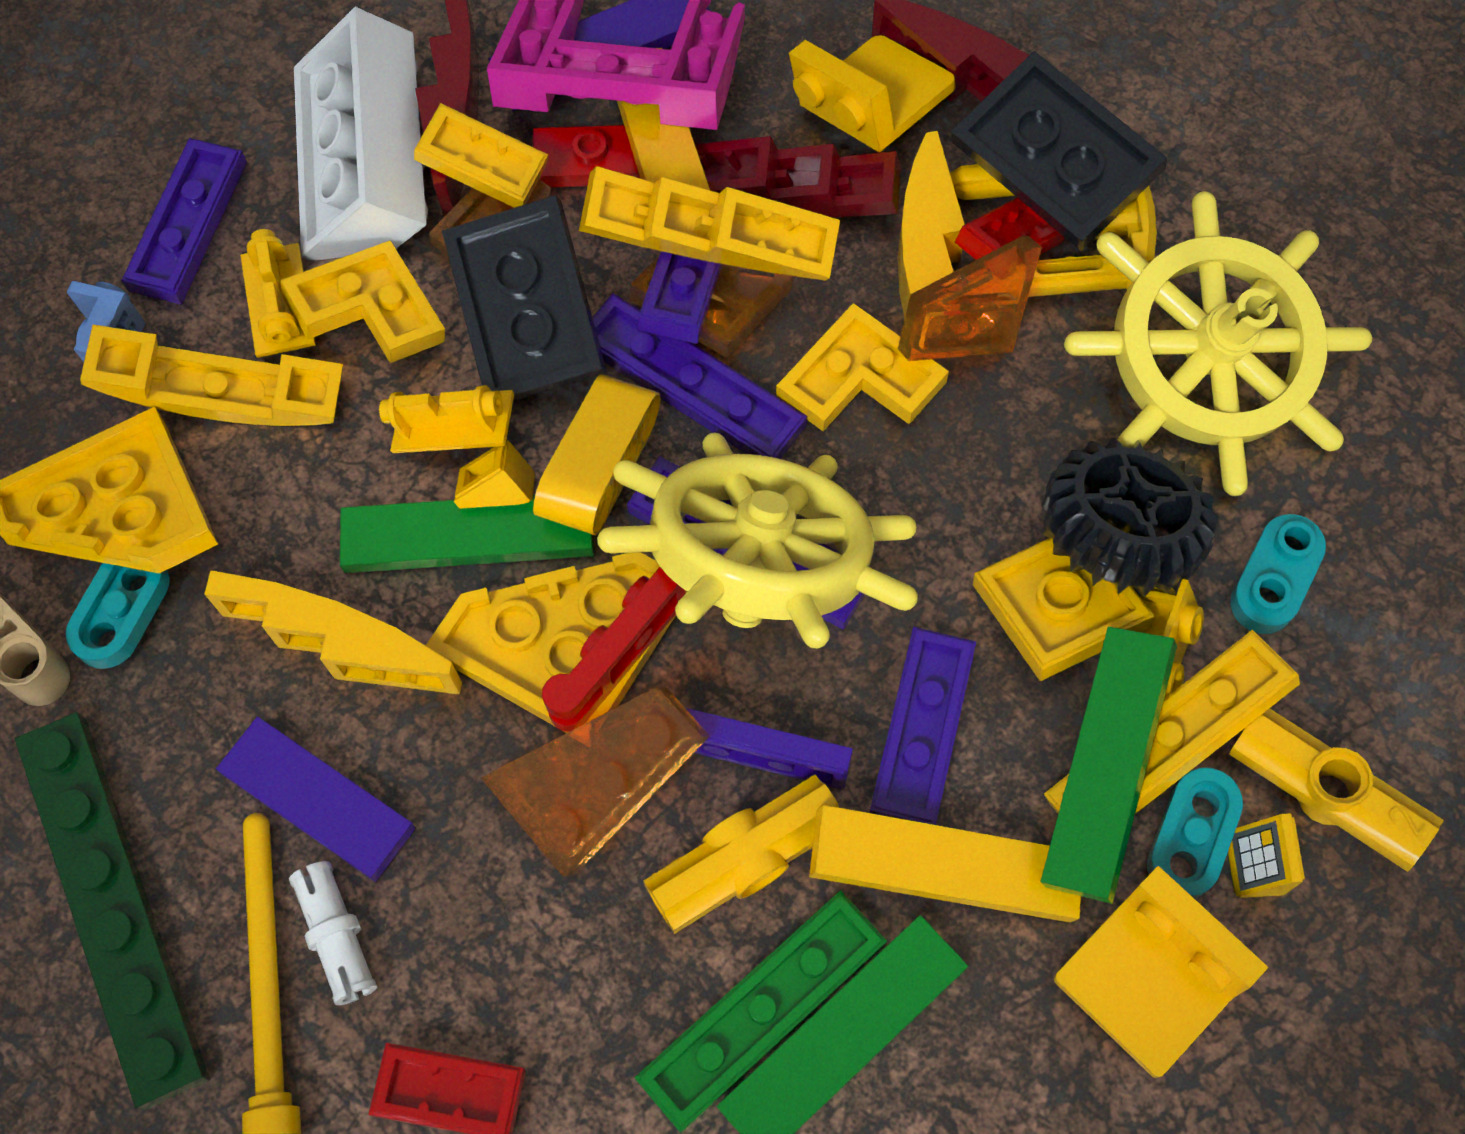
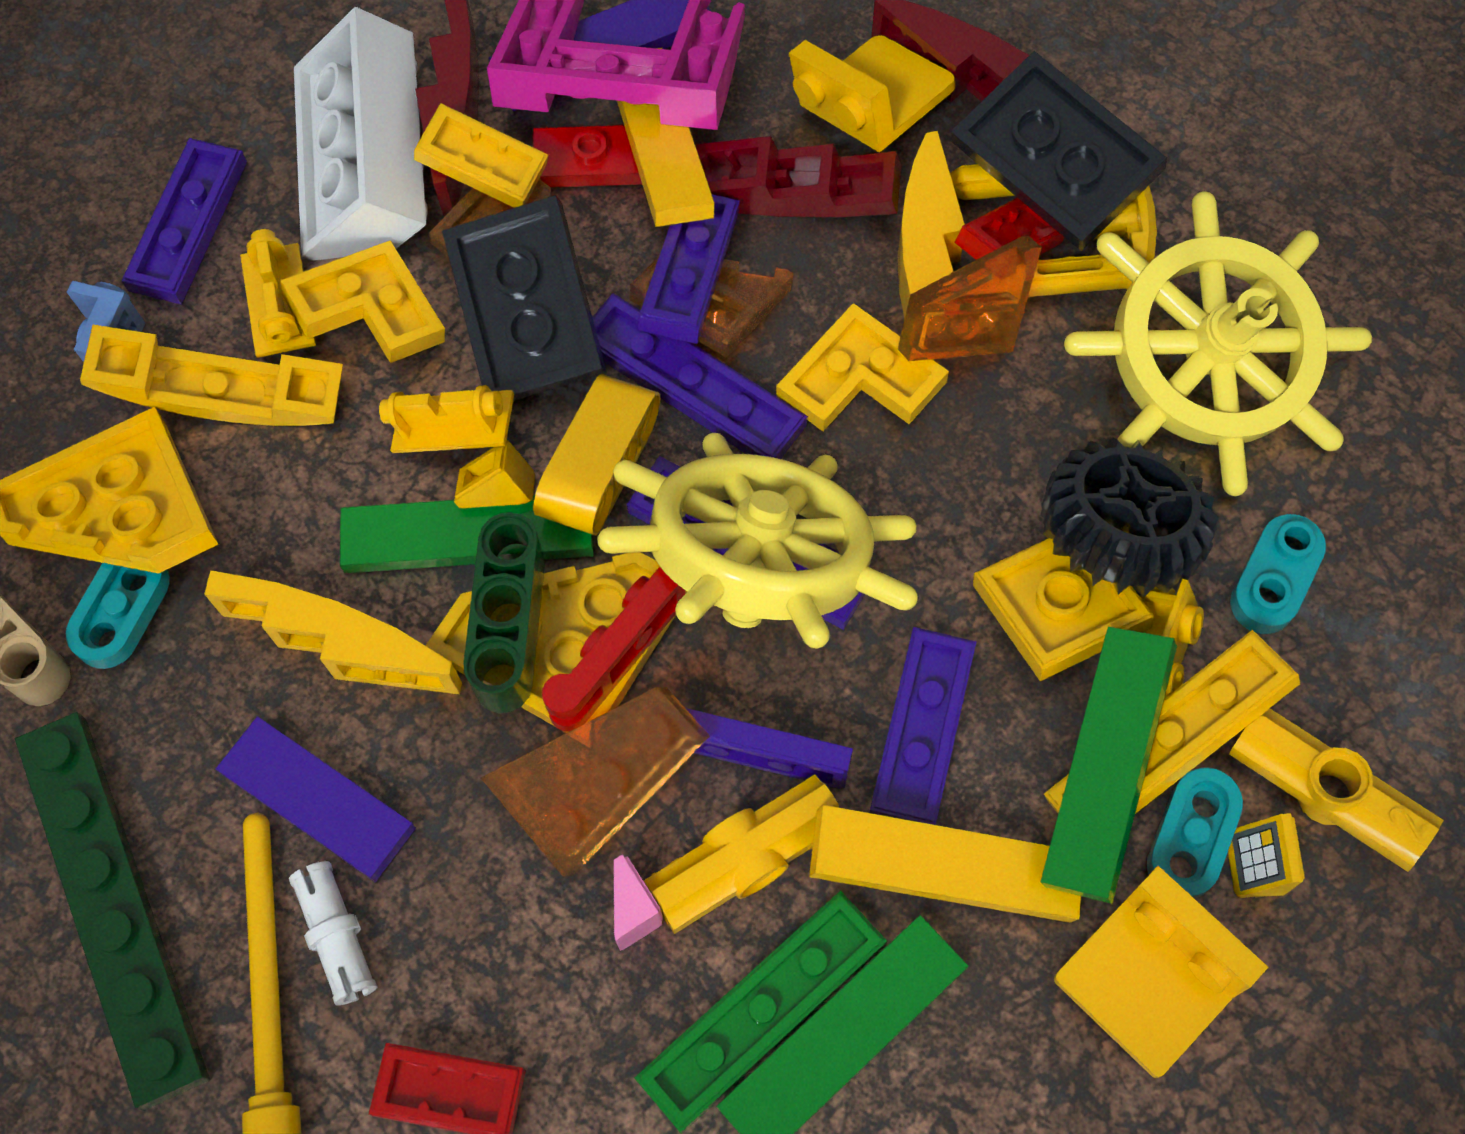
(501, 583): none -> dark green beam
(634, 906): none -> bright pink slope
(710, 225): yellow slope -> none

